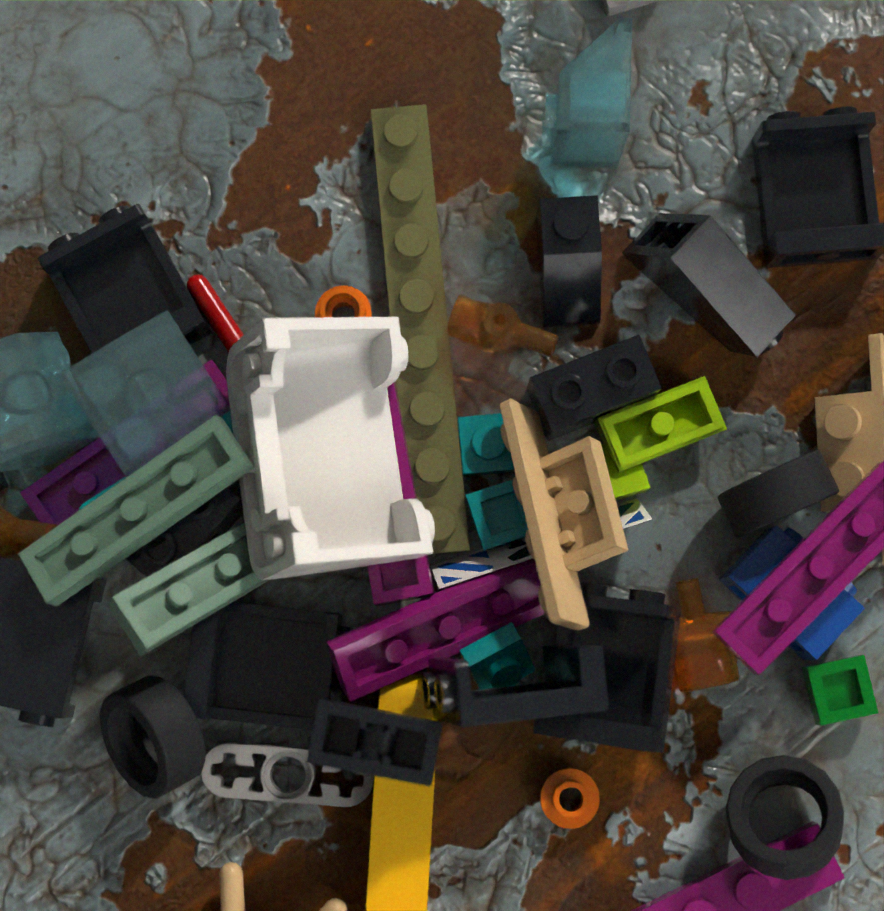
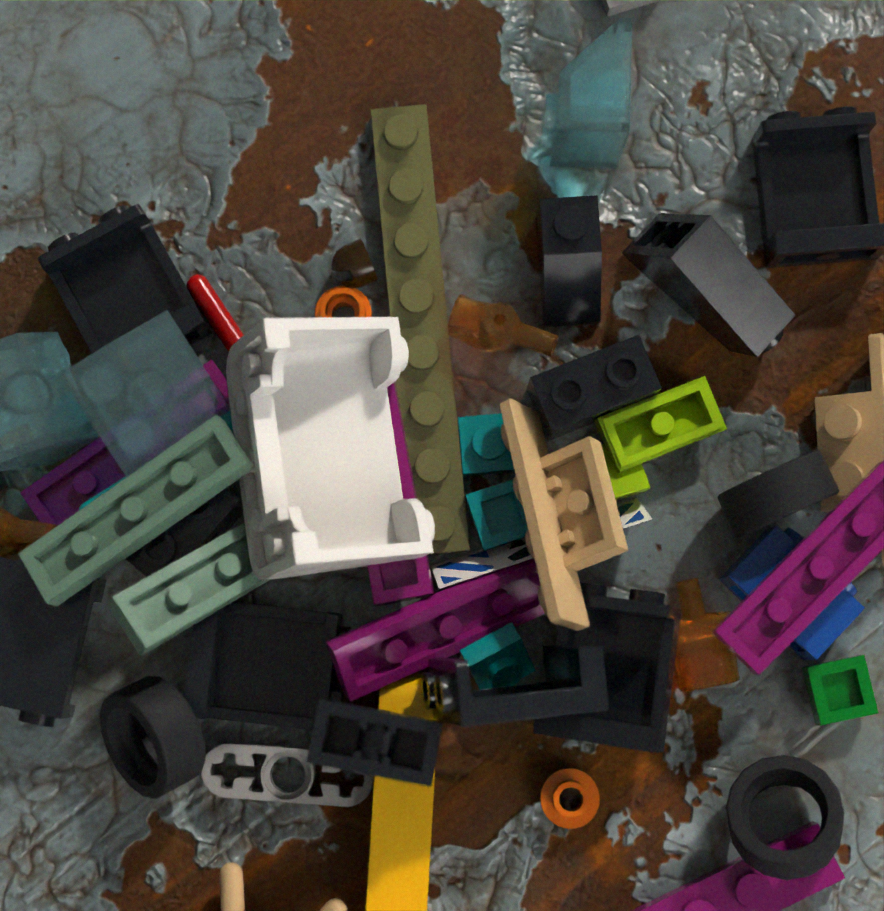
(353, 265): none -> dark brown hinge

